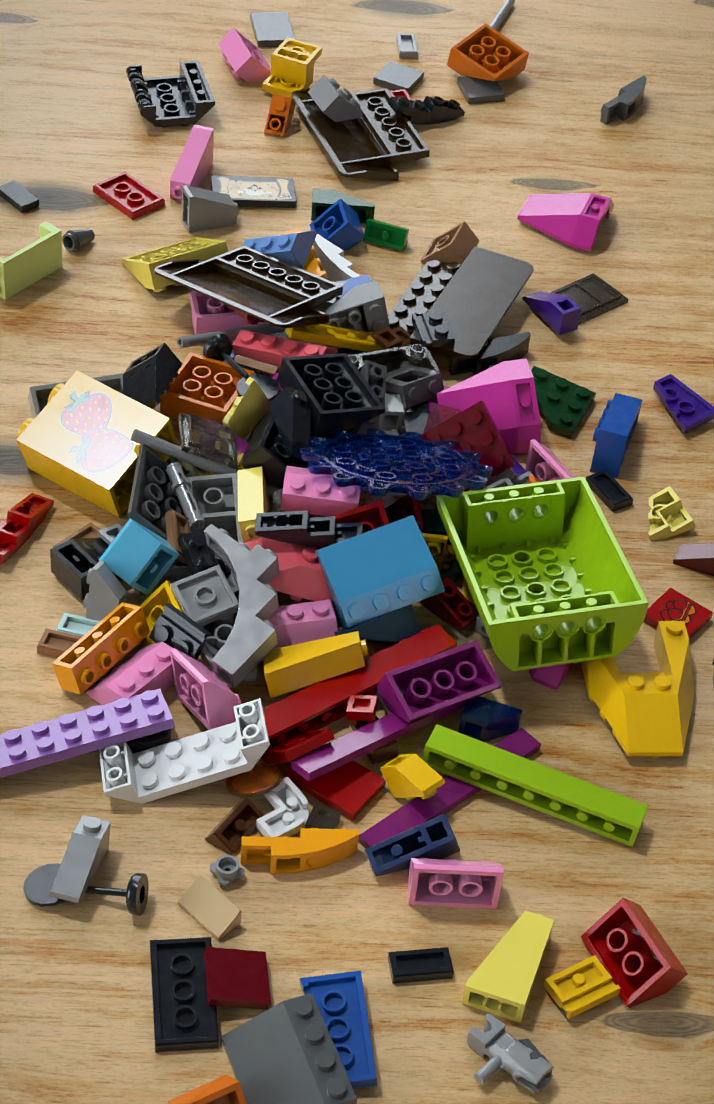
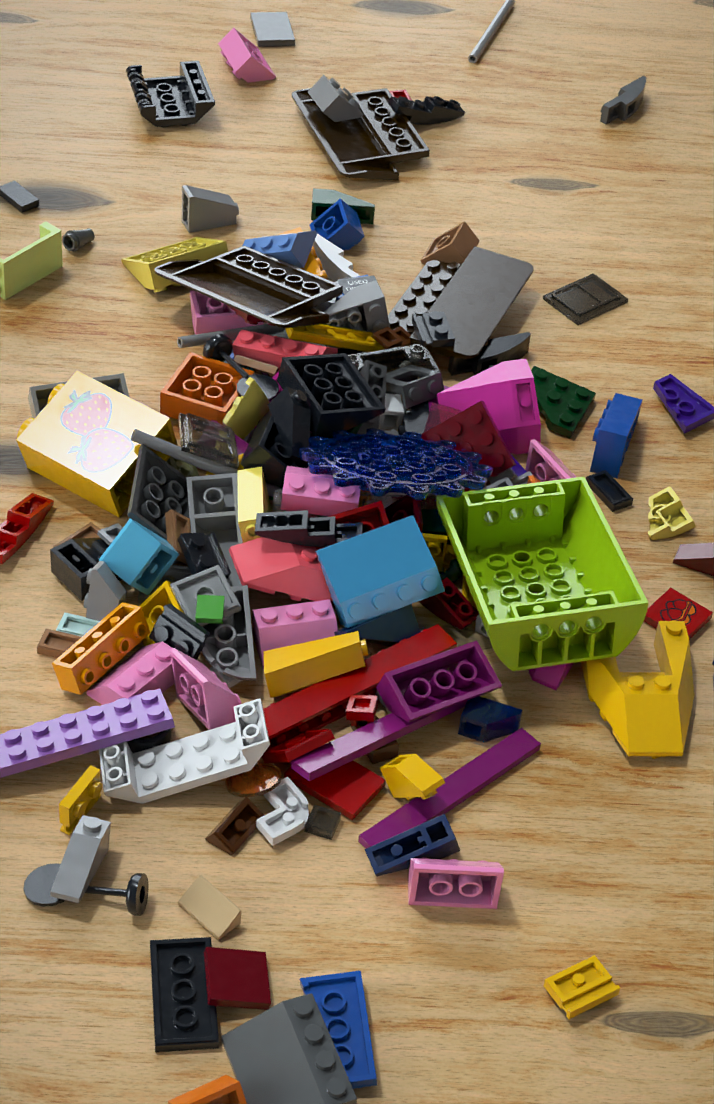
(80, 799): none -> yellow plate
(128, 195): red tile -> none
(150, 376): black slope -> none
(182, 488): light grey pin -> none
(194, 161): bright pink slope -> none
(210, 609): none -> bright green tile
(229, 863): light grey plate -> none
(252, 633): light grey arch -> none
(256, 190): tile -> none
(279, 115): orange slope -> none
(291, 67): yellow bracket -> none
(294, 854): light orange slope -> none
(349, 283): none -> sticker
(386, 234): green tile -> none
(398, 77): tile -> none
(406, 46): light grey tile -> none
(420, 965): black tile -> none
(480, 90): dark grey tile -> none
(487, 56): orange slope -> none
(510, 970): light yellow slope -> none
(515, 1056): light grey piece -> none
(534, 785): lime brick -> none
(556, 310): dark purple slope -> none
(567, 217): dark pink wedge -> none
(634, 953): red slope -> none

